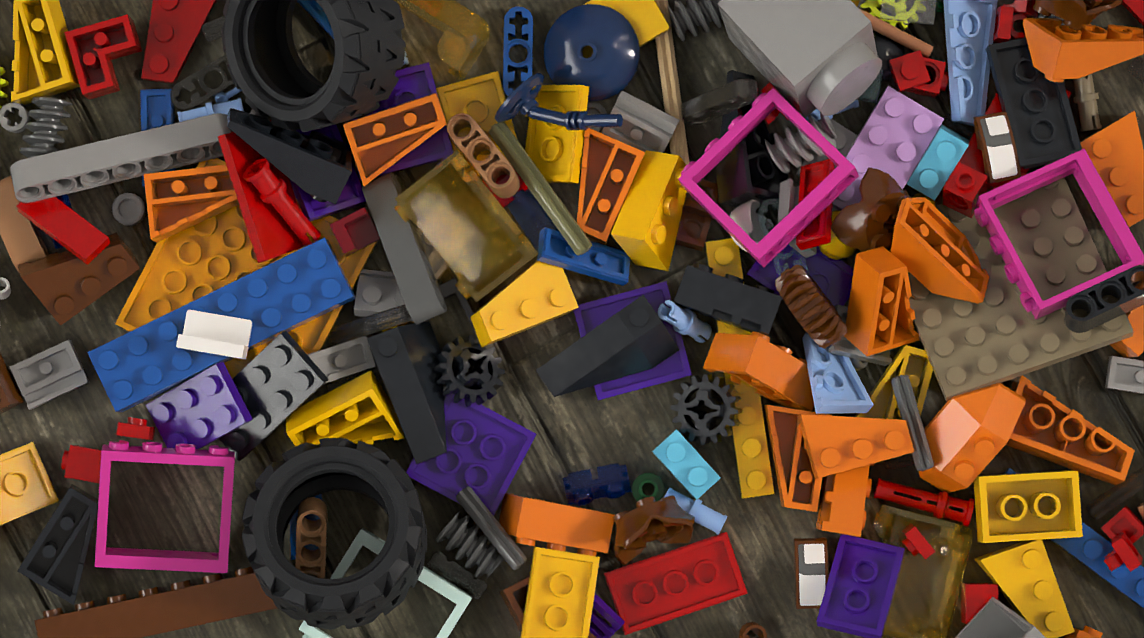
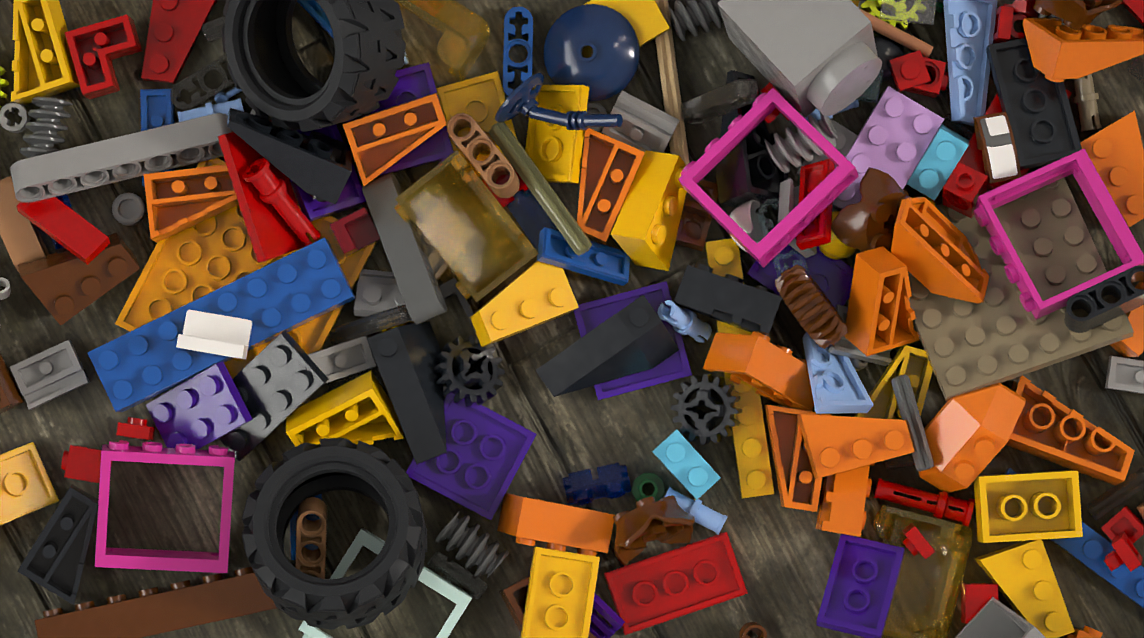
(491, 528): dark grey axle -> none
(810, 571): slope -> none

